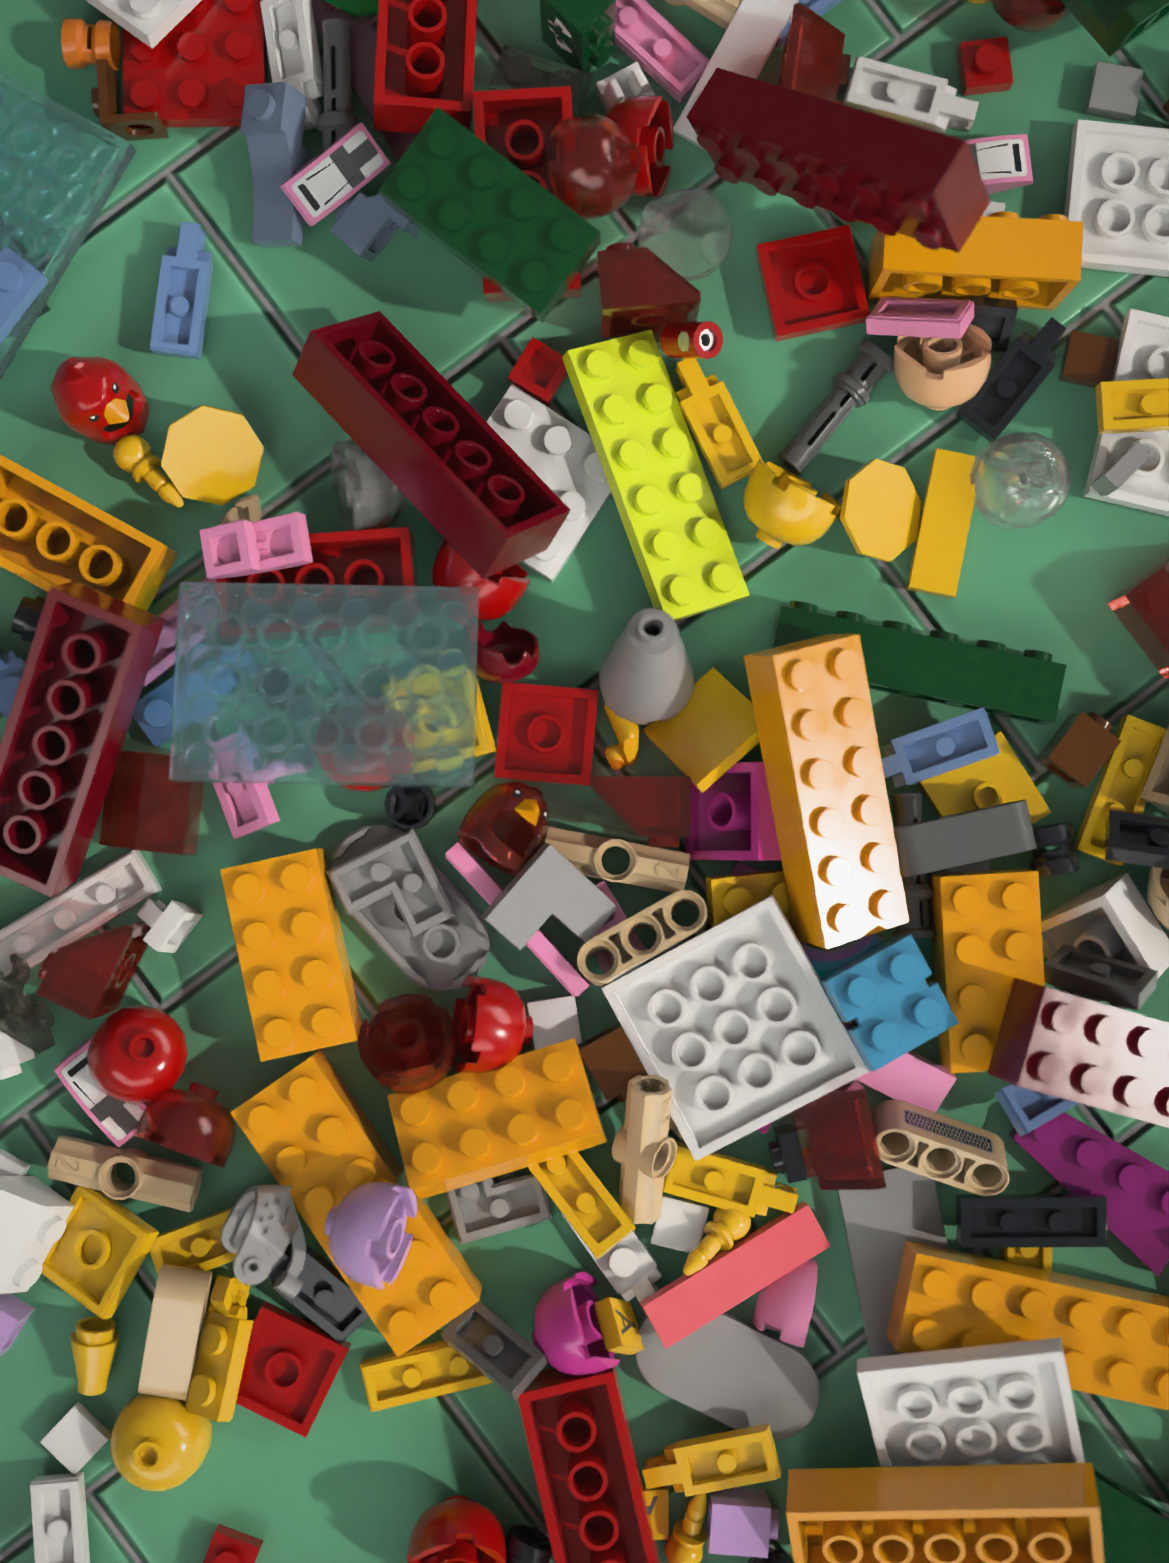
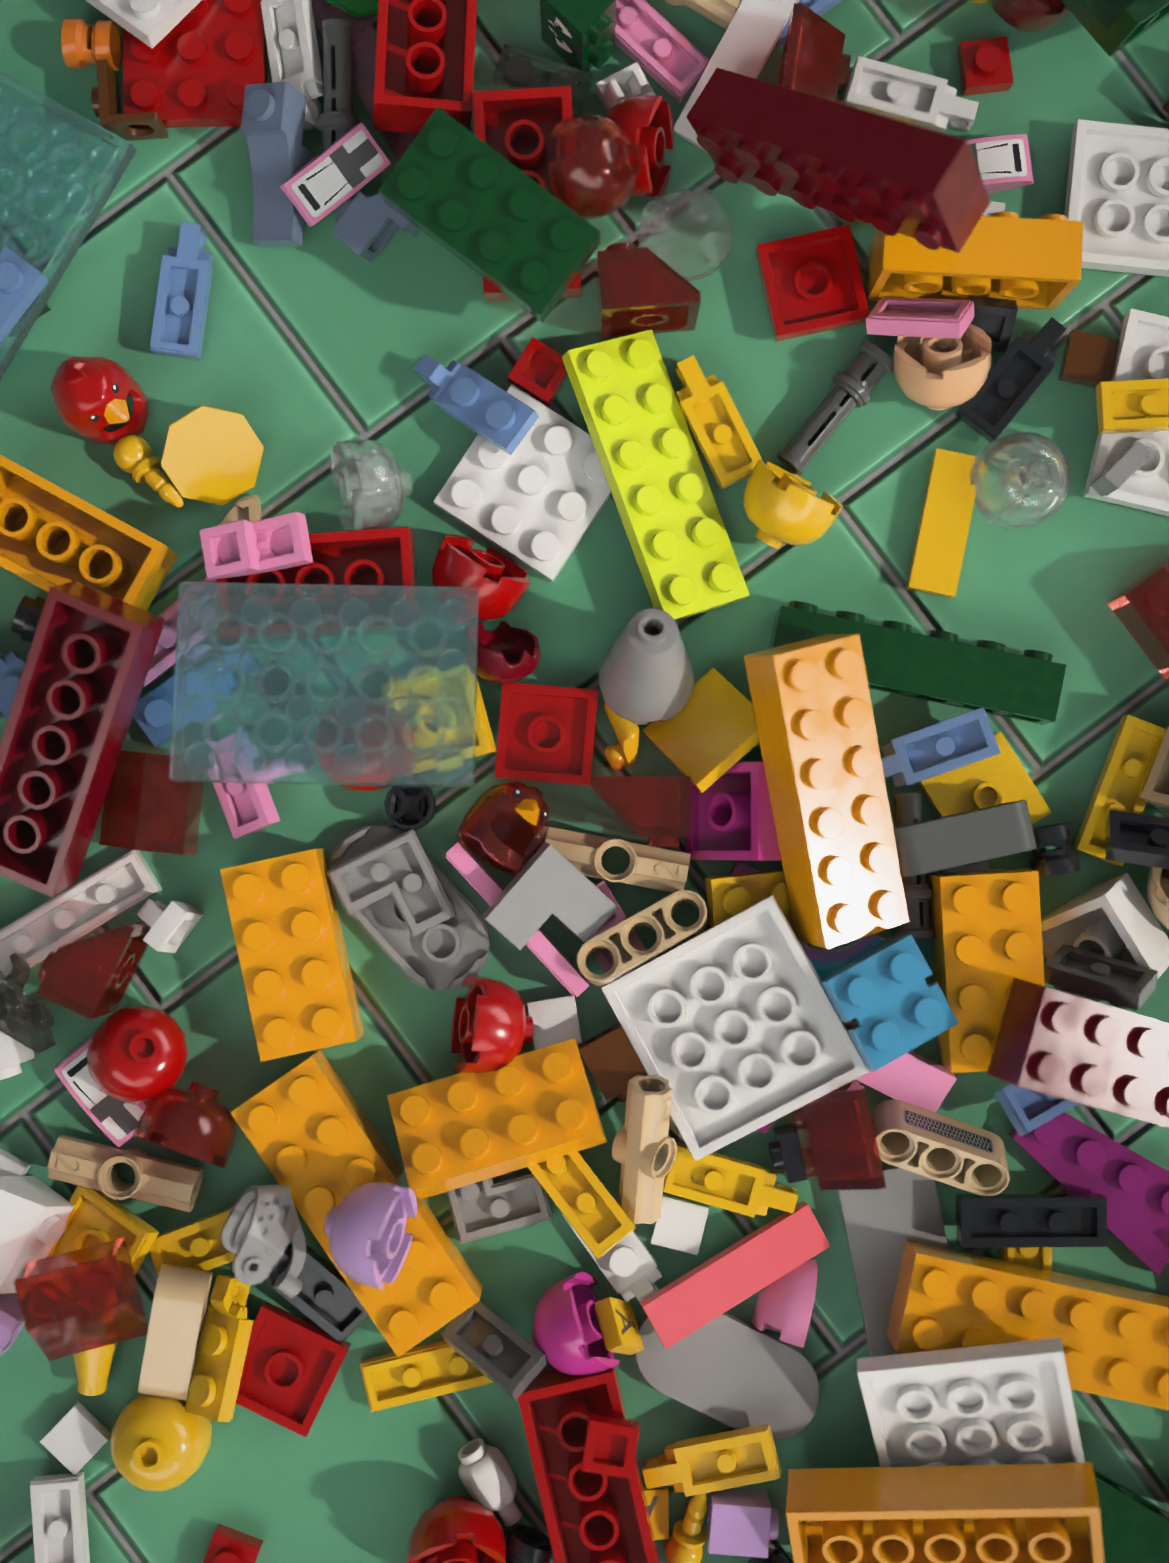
(81, 1299): none -> clear red slope
(408, 1044): clear red cylinder -> none
(430, 442): dark red brick -> none
(477, 403): none -> medium blue hinge
(489, 1479): none -> white plant
(610, 1446): none -> red plate
(690, 340): red piece -> none
(720, 1233): yellow bar -> none
(880, 510): yellow piece -> none
(1079, 749): reddish brown brick -> none
(1114, 91): light grey tile -> none

